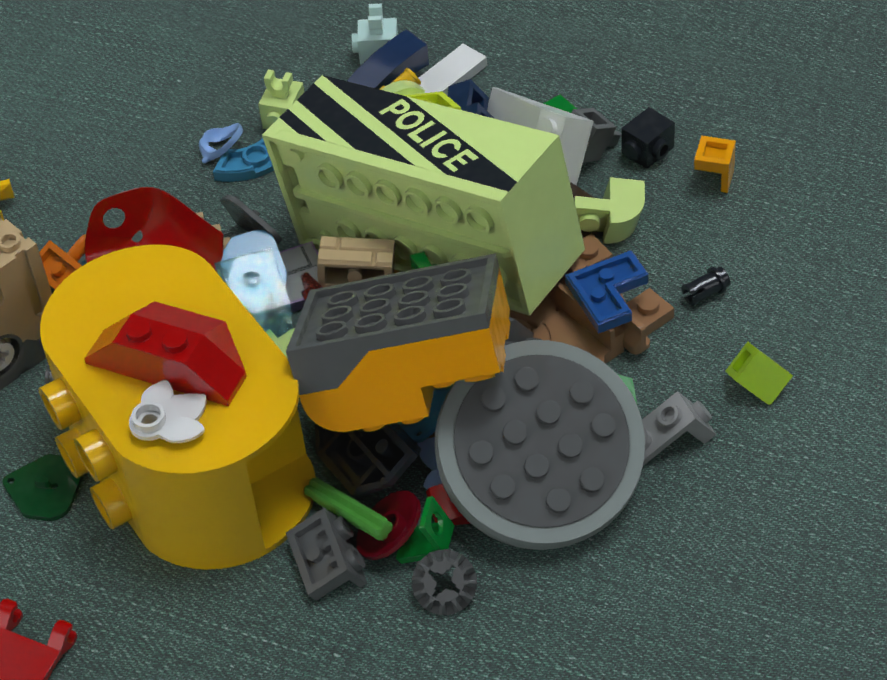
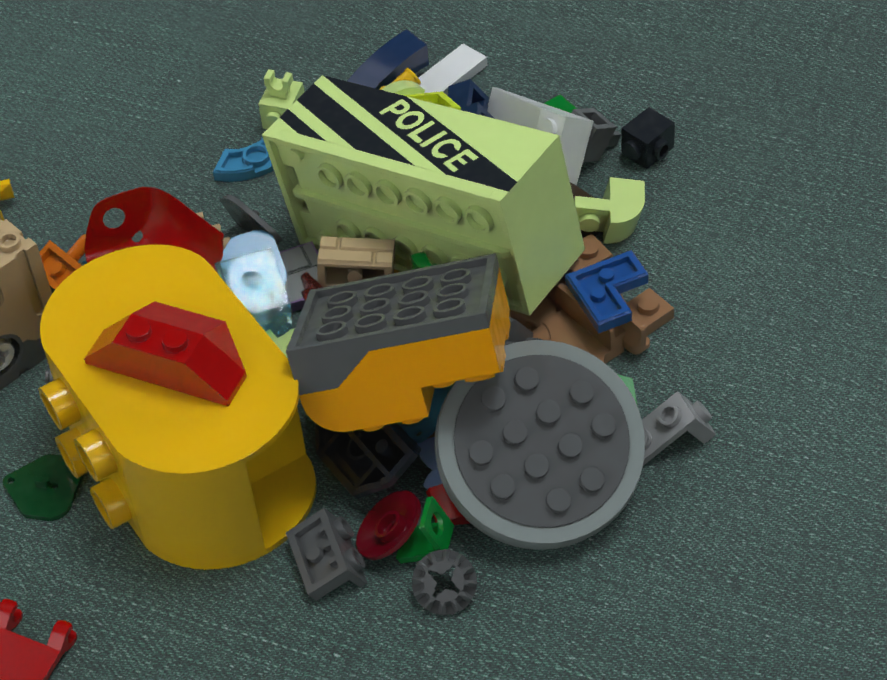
(167, 415): white plate -> none
(216, 135): light blue piece -> none
(348, 508): bright green axle -> none
(373, 32): light aqua brick -> none
(714, 281): black pin -> none
(716, 156): light orange panel -> none
(758, 373): lime panel -> none

